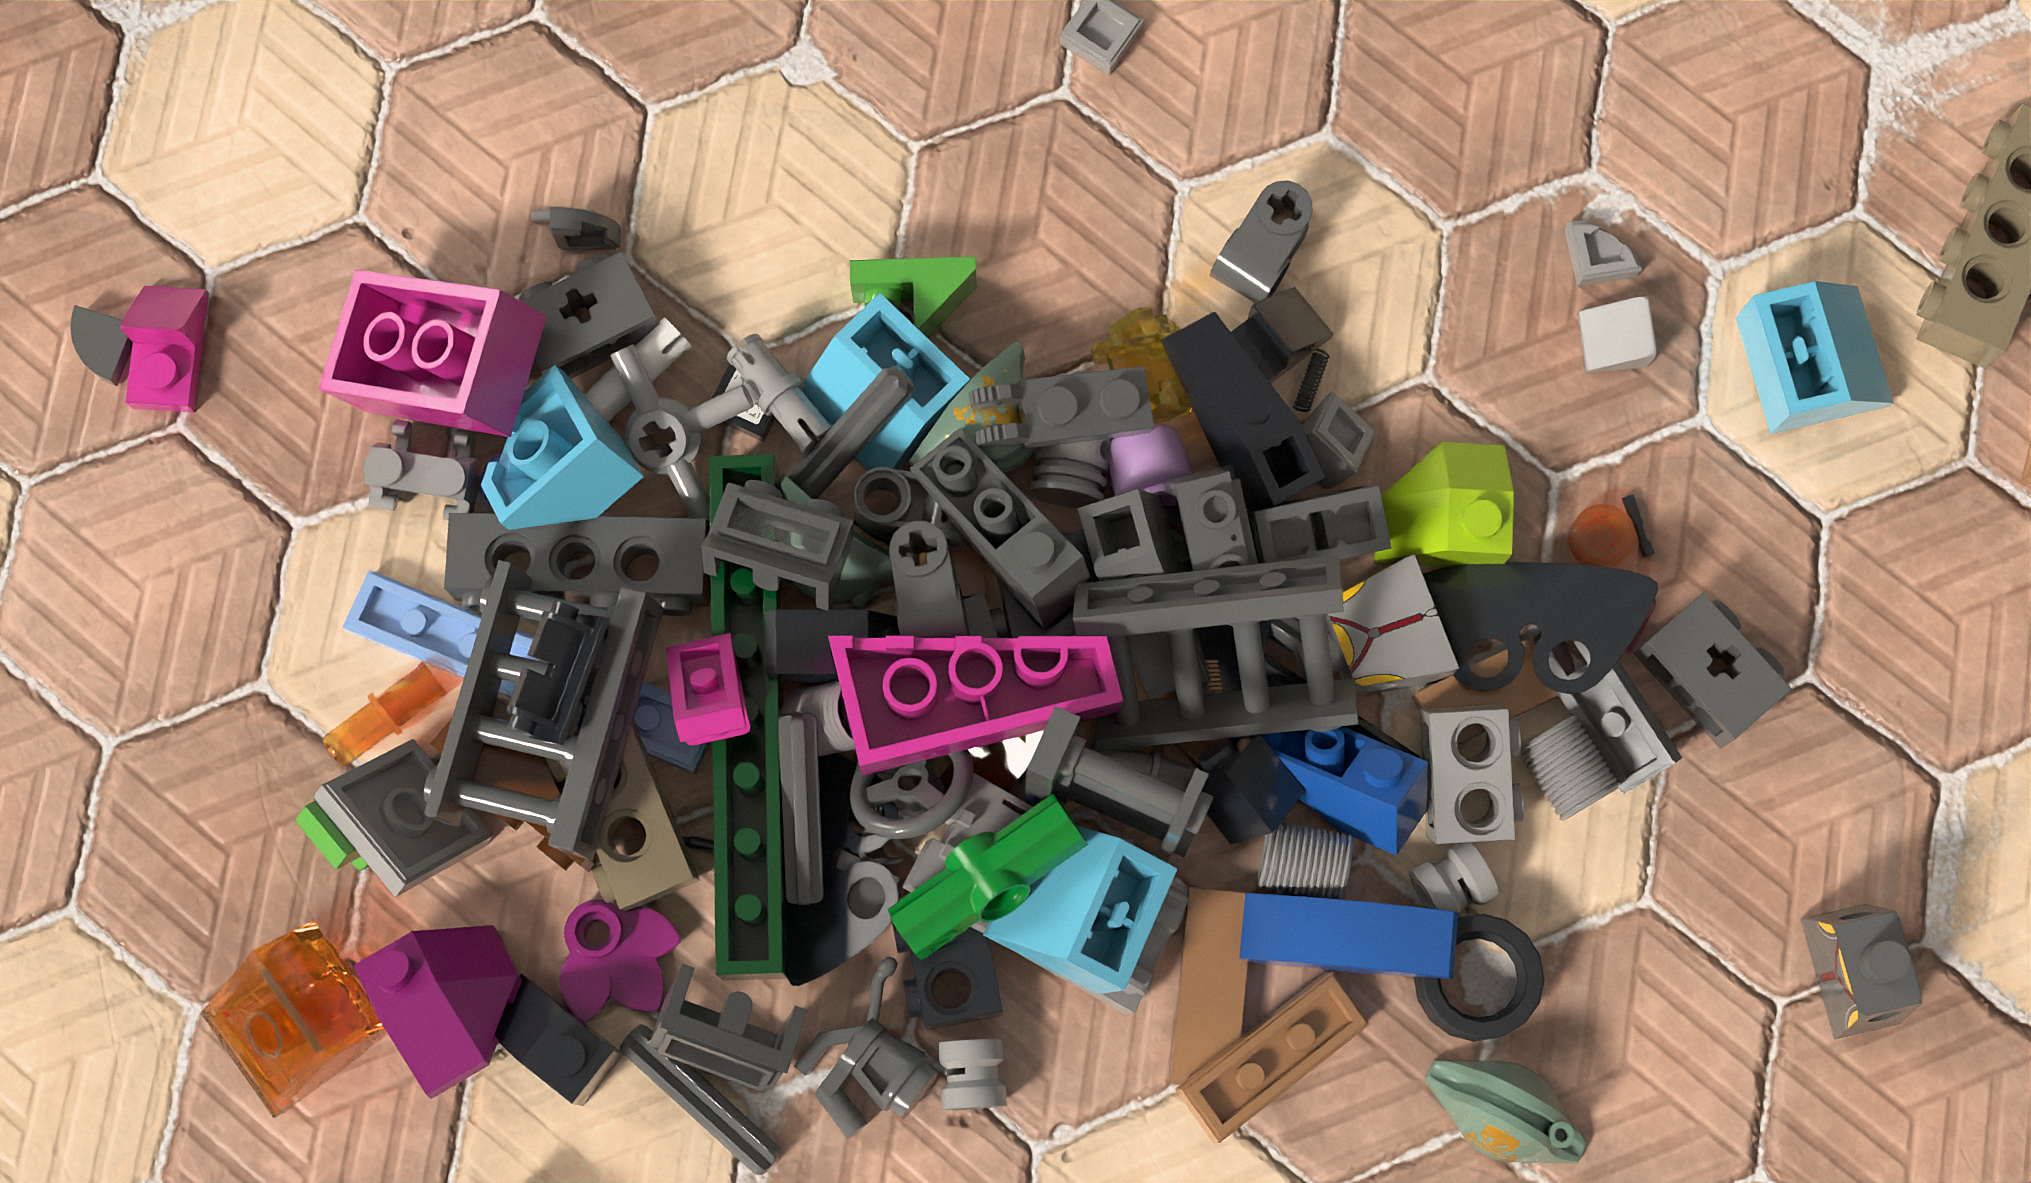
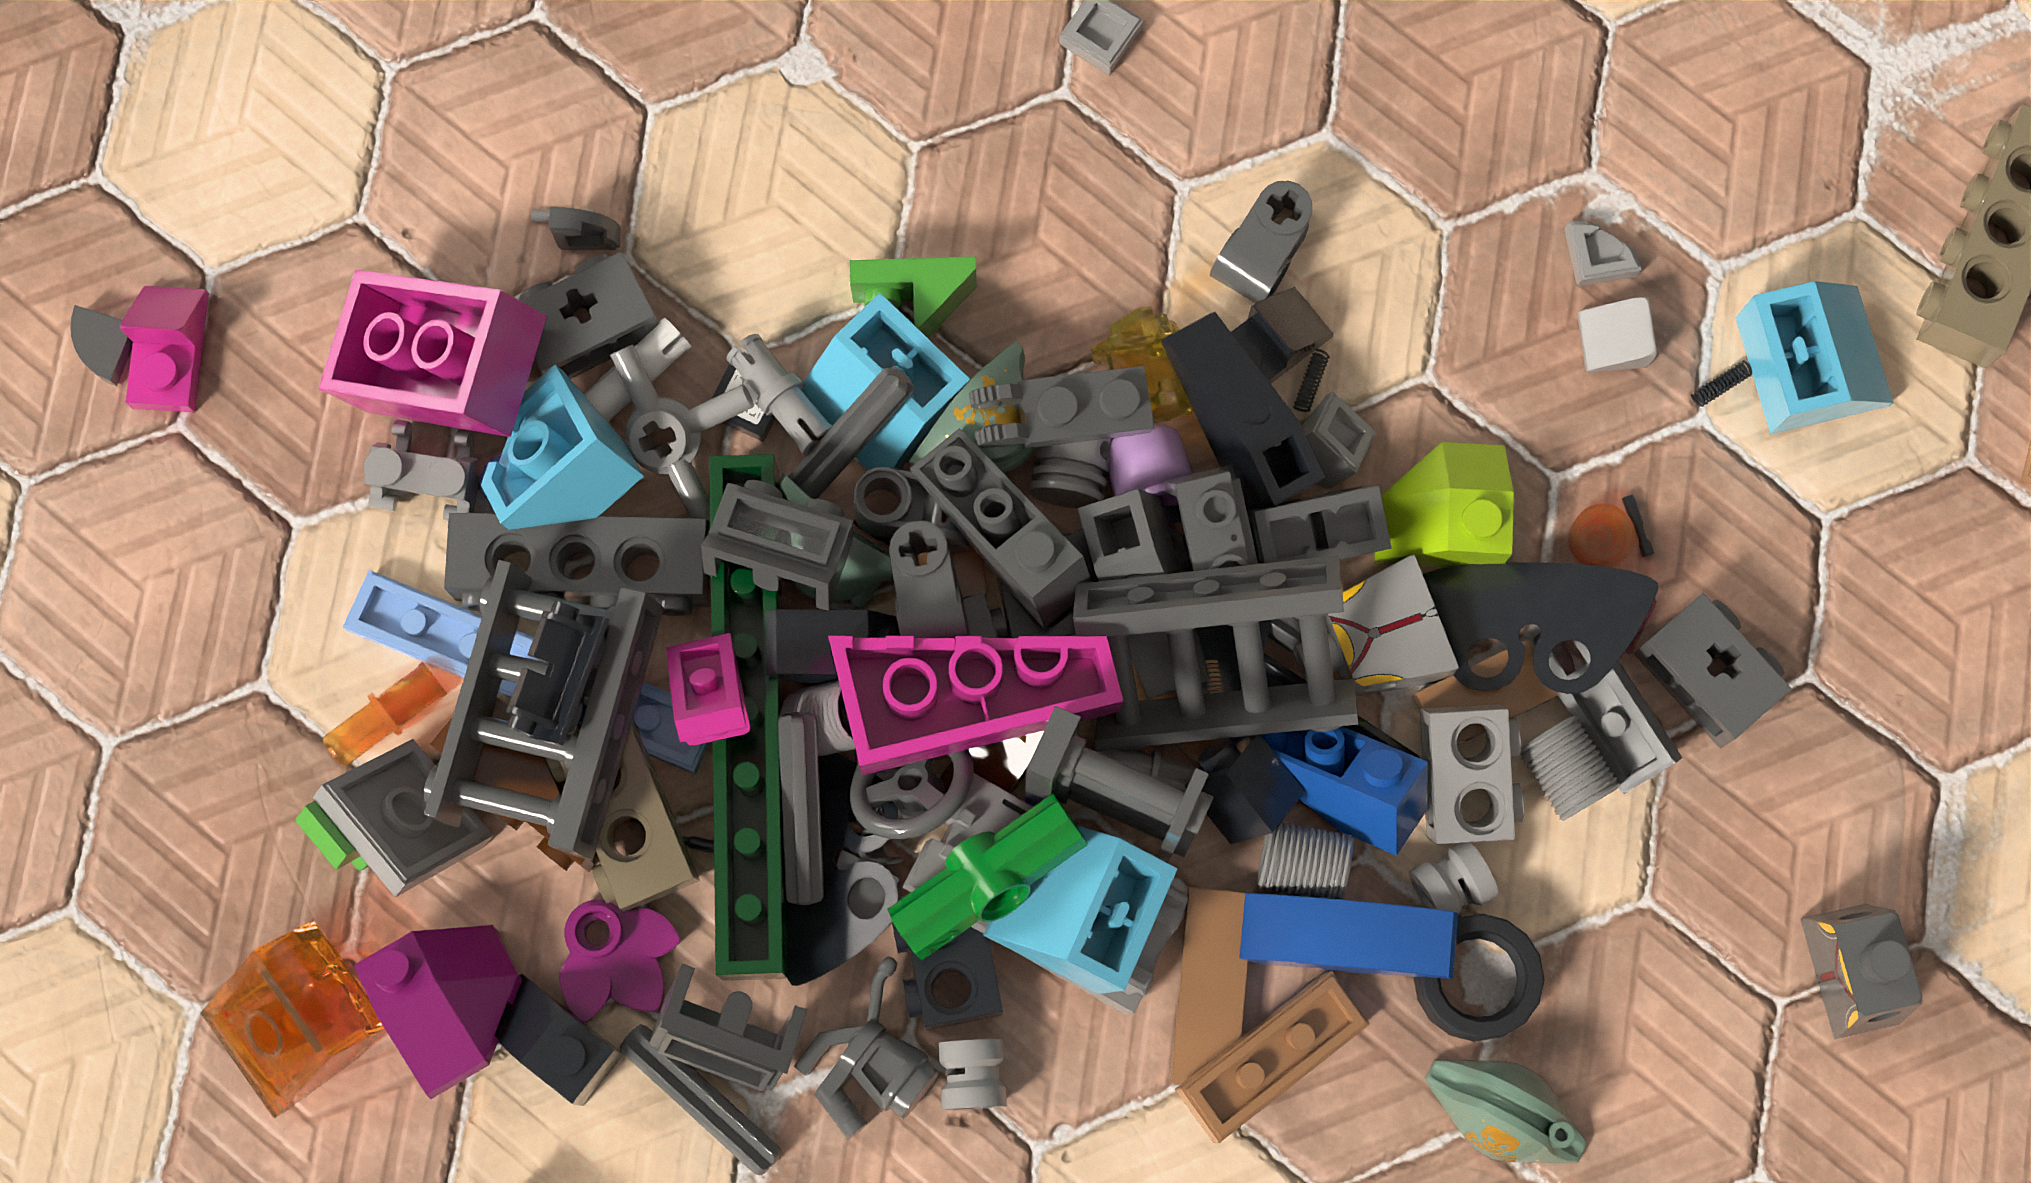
(1726, 383): none -> black leg

